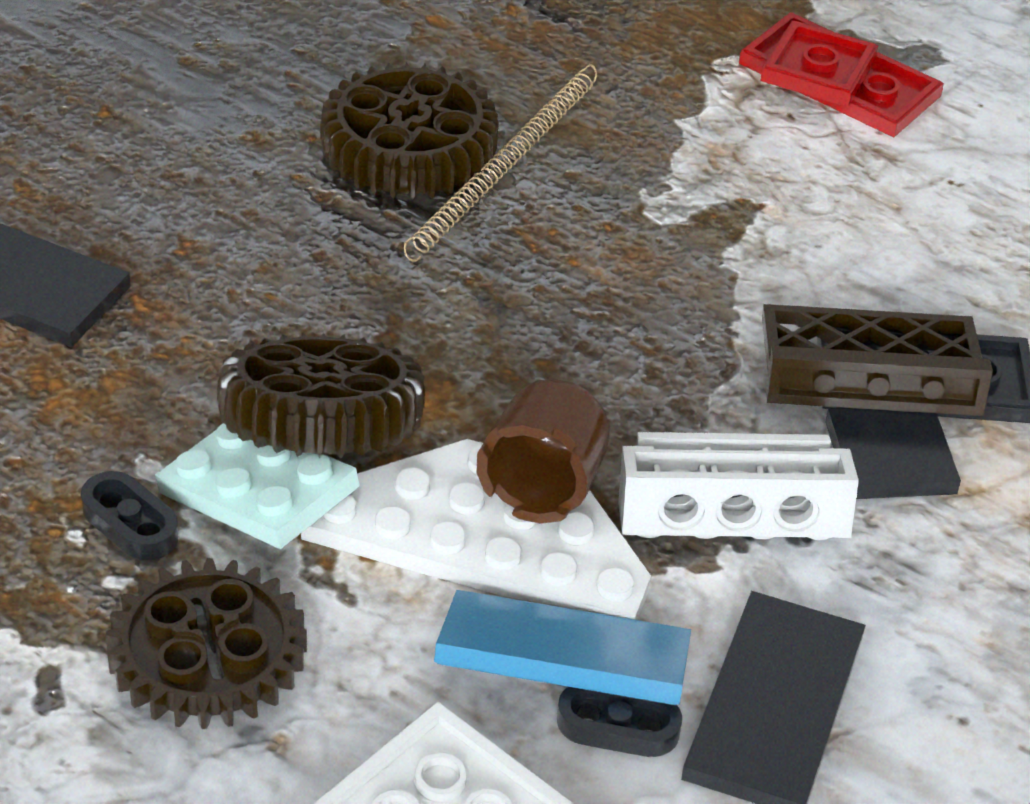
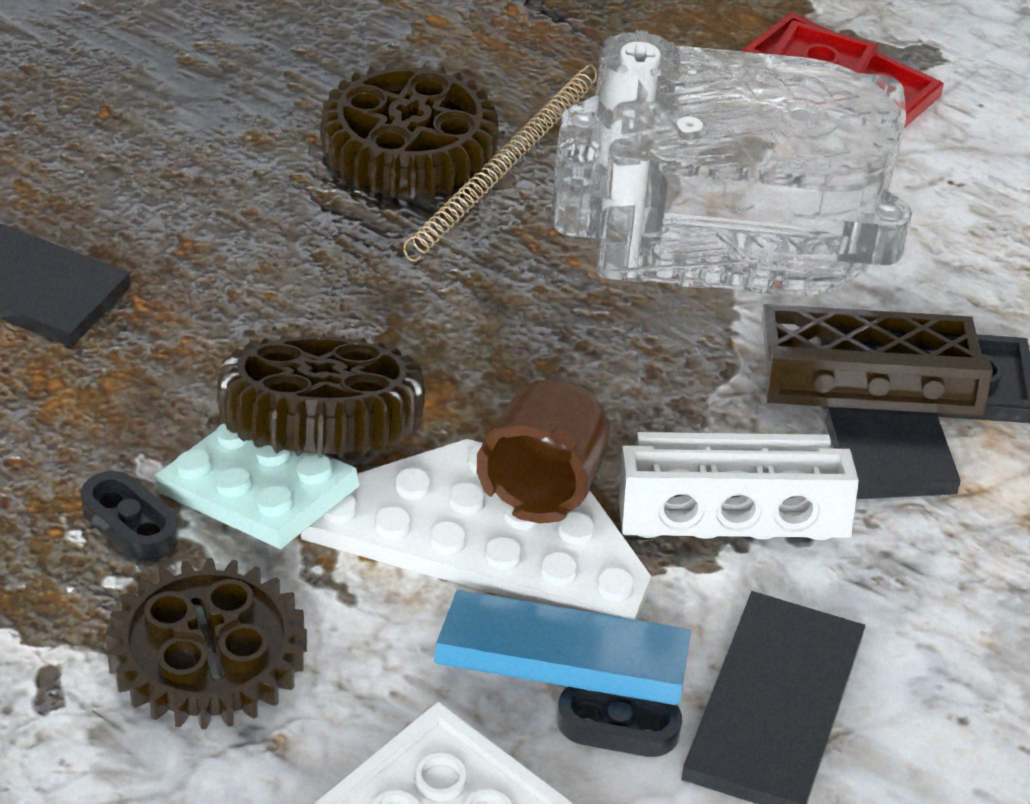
(732, 168): none -> clear piece

